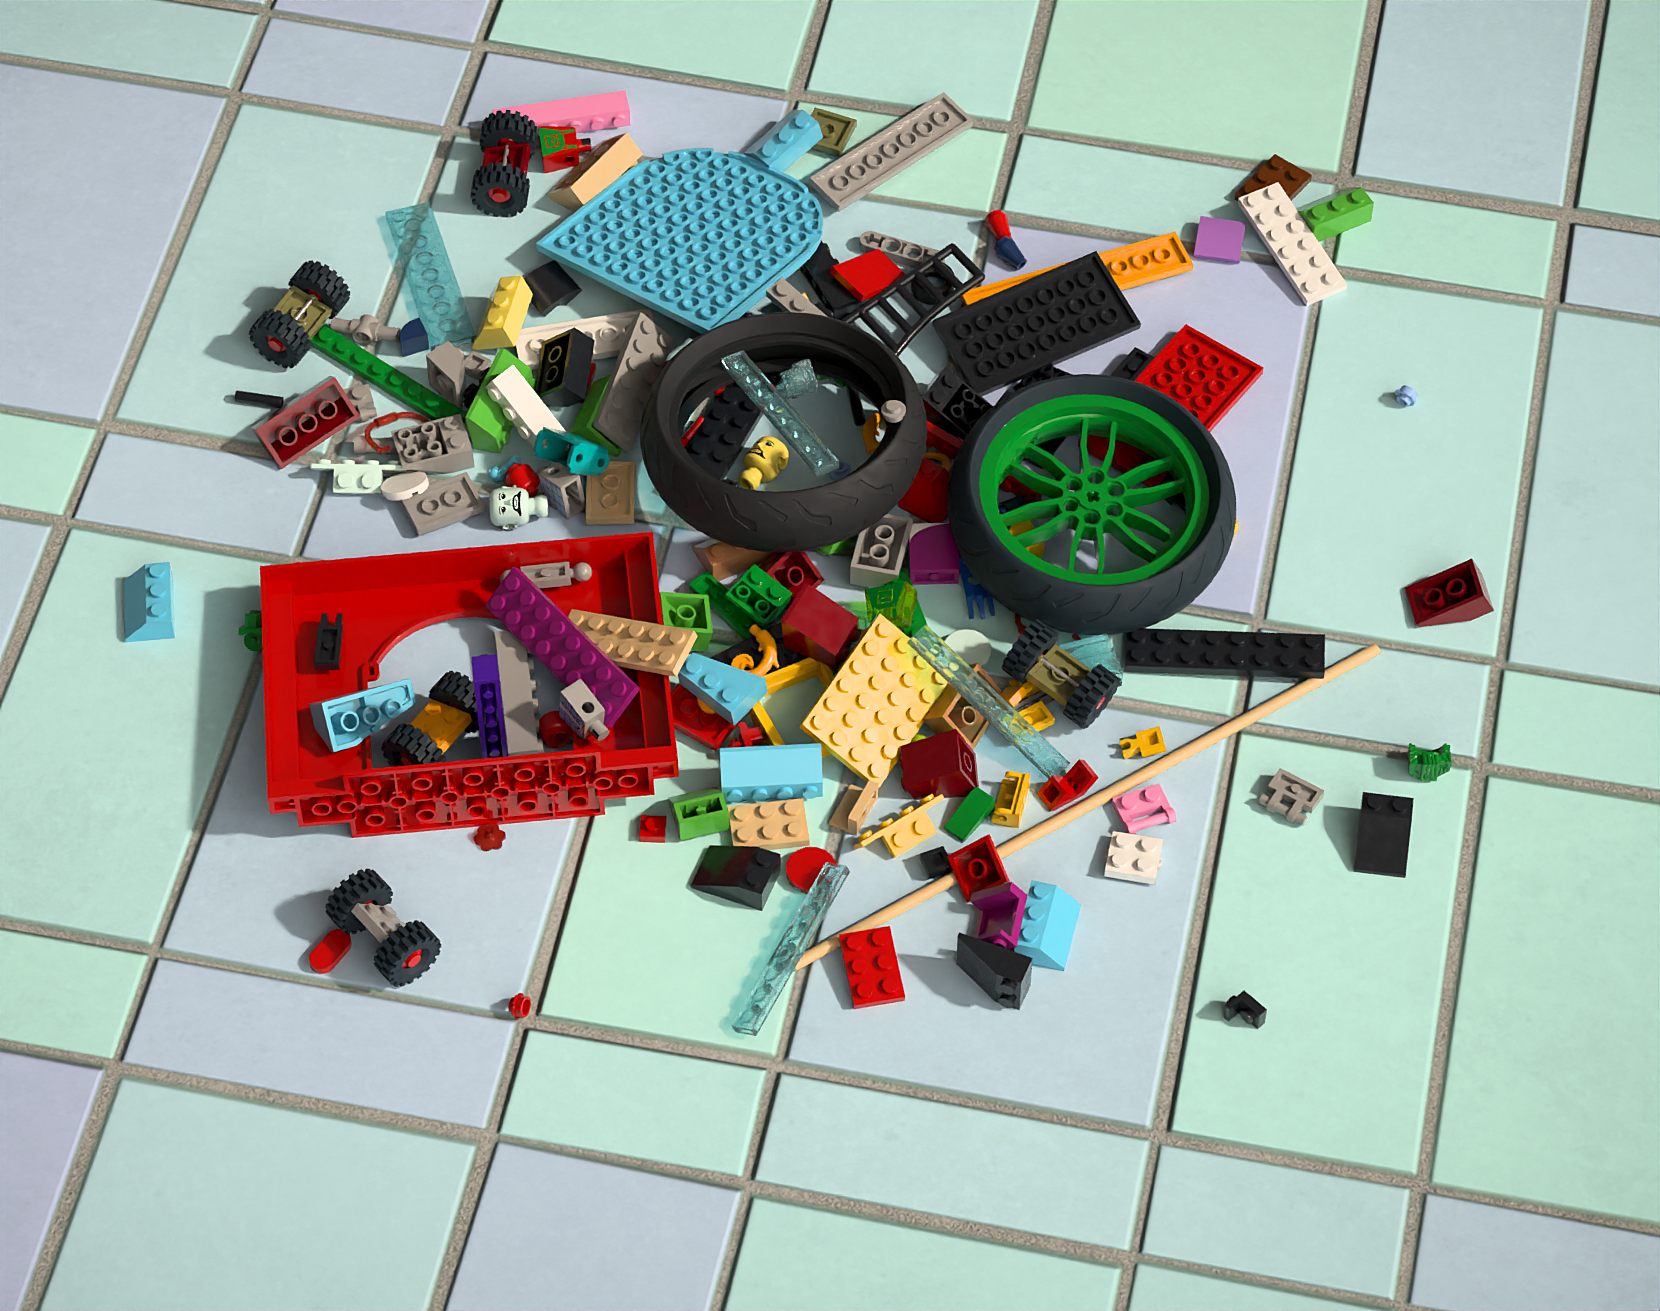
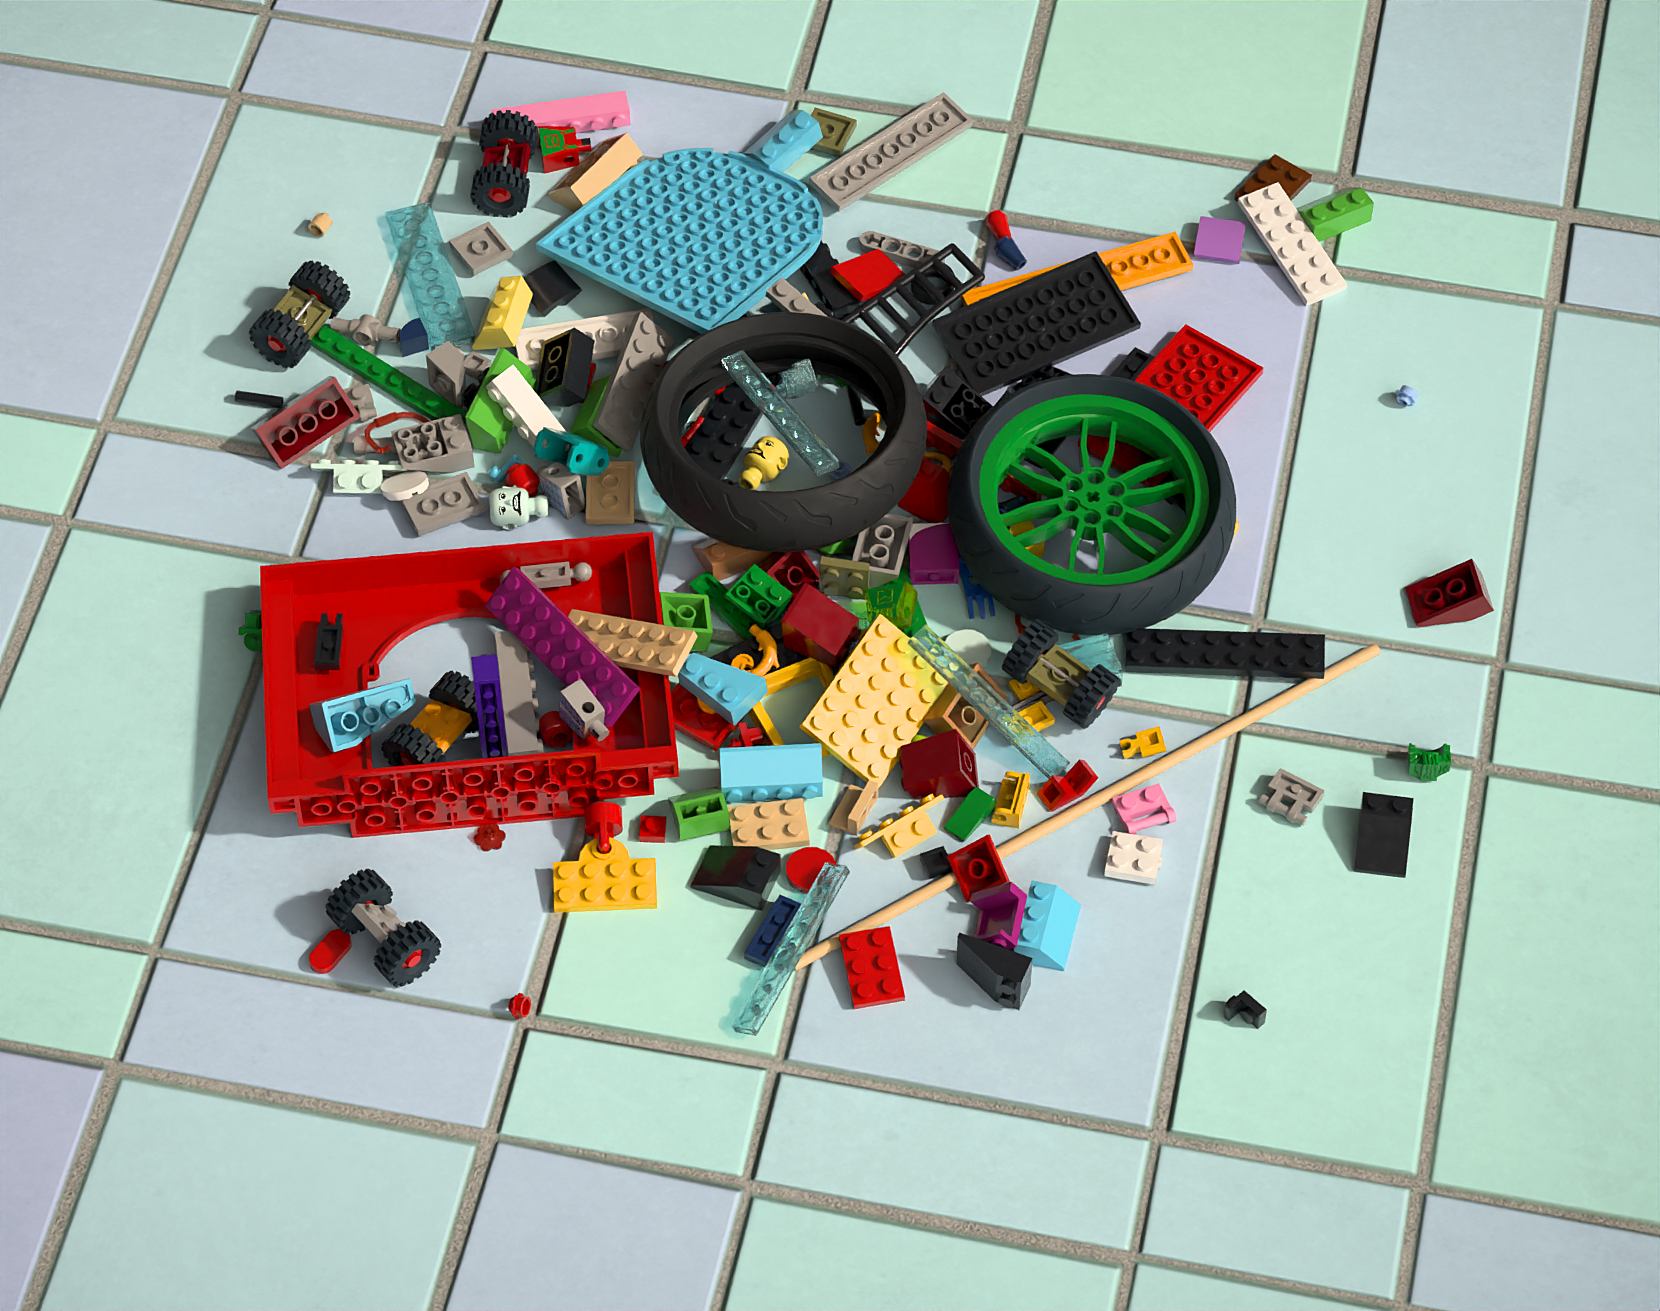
(149, 603): medium azure slope -> none
(320, 224): none -> tan hose
(481, 248): none -> light grey plate
(605, 873): none -> yellow plate
(771, 930): none -> dark blue plate
(844, 578): none -> olive plate
(893, 411): light grey plate -> none
(1013, 695): light orange tile -> none

